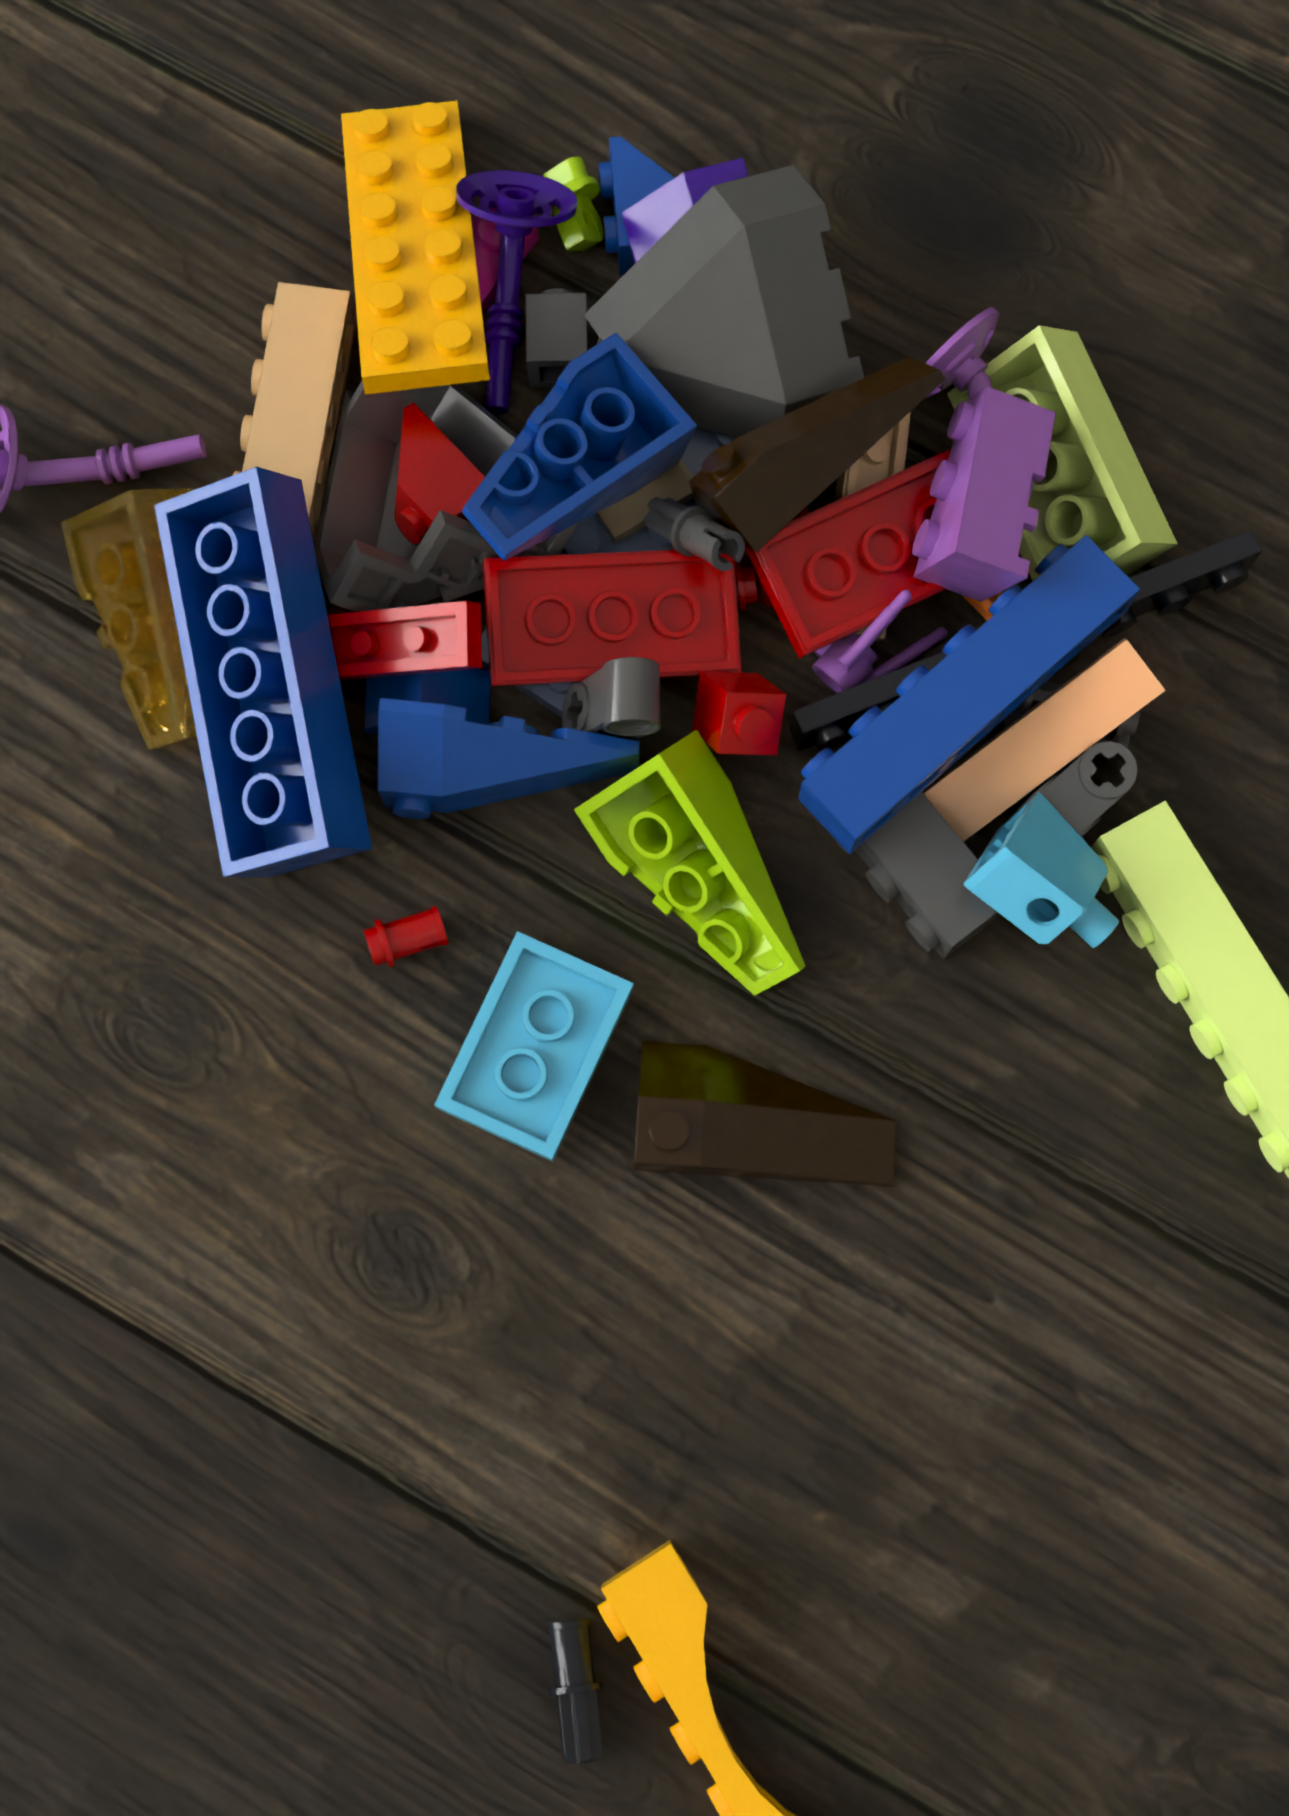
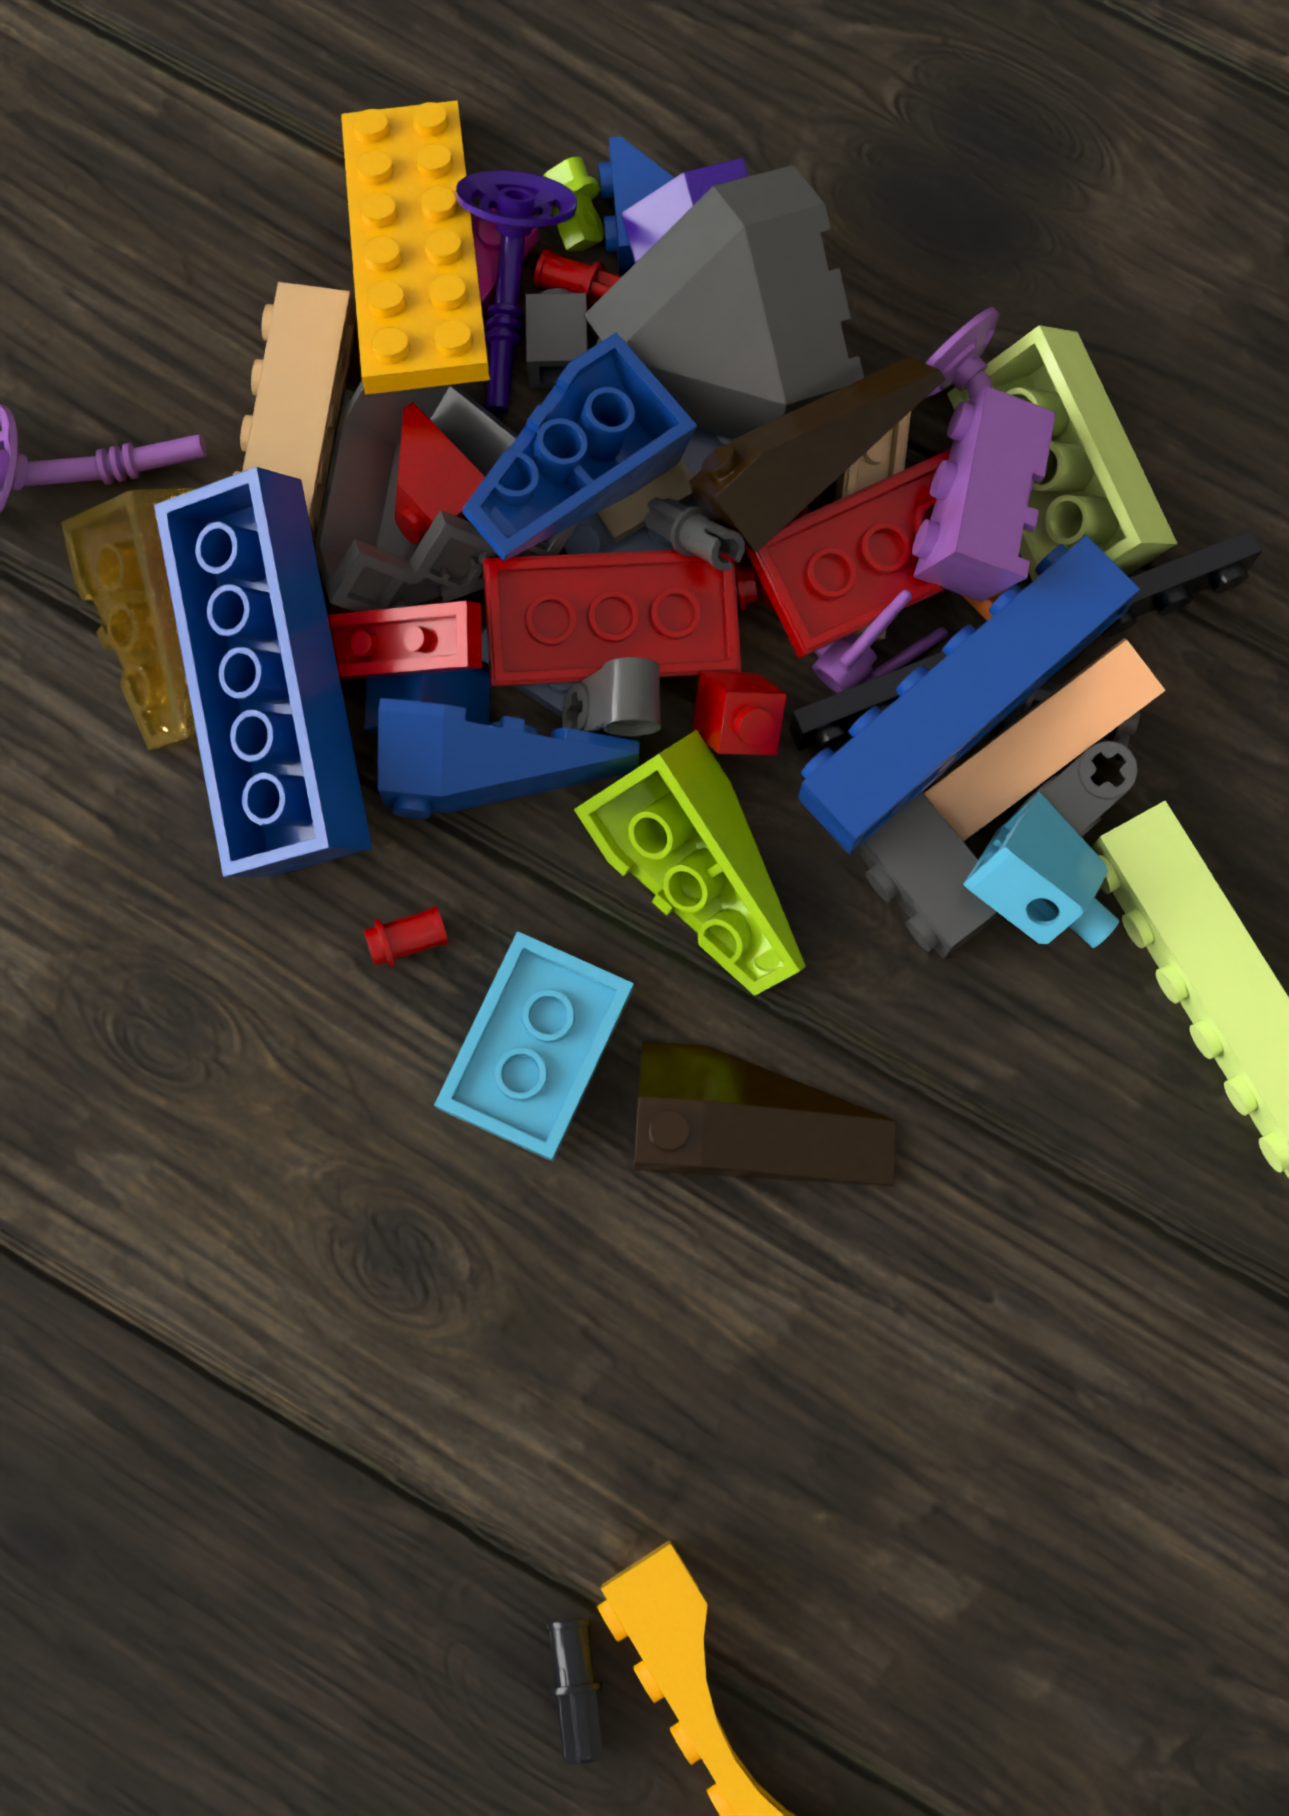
(569, 274): none -> red axle

